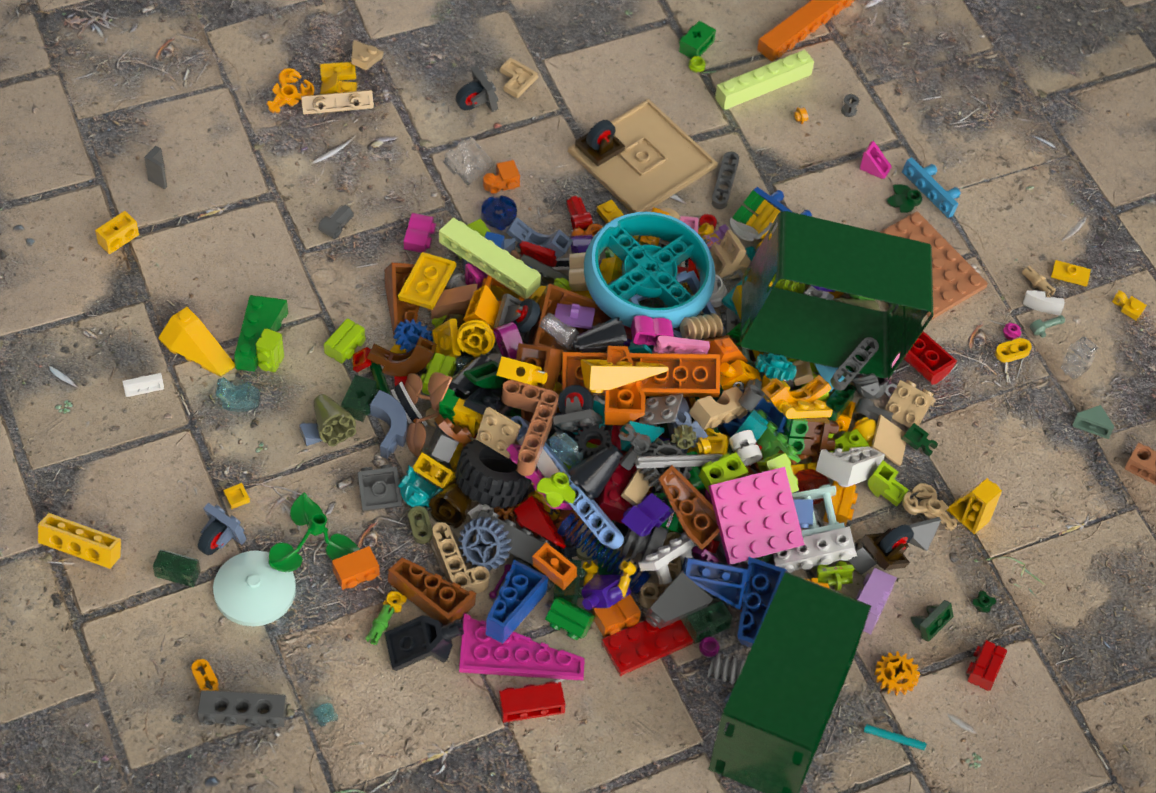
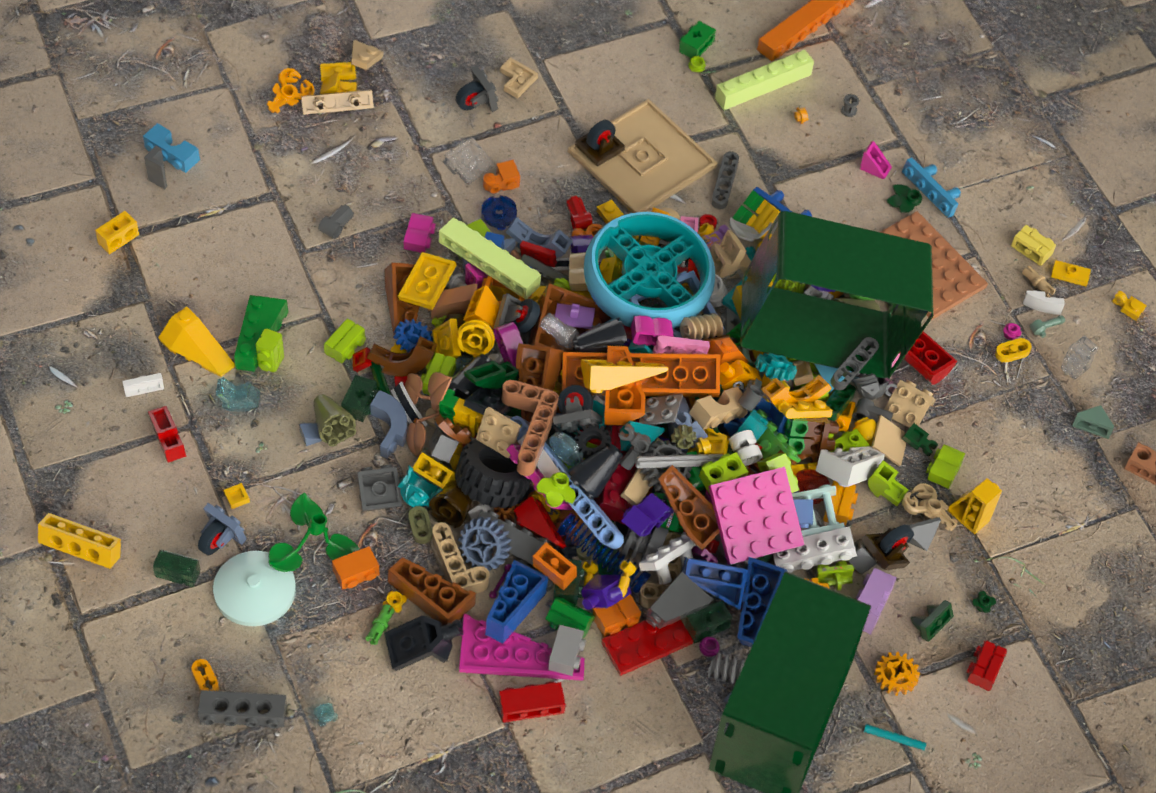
(167, 434): none -> red slope
(181, 156): none -> dark azure arch
(521, 371): yellow torso -> none
(566, 650): none -> light grey brick
(945, 466): none -> lime brick
(1033, 245): none -> light yellow brick

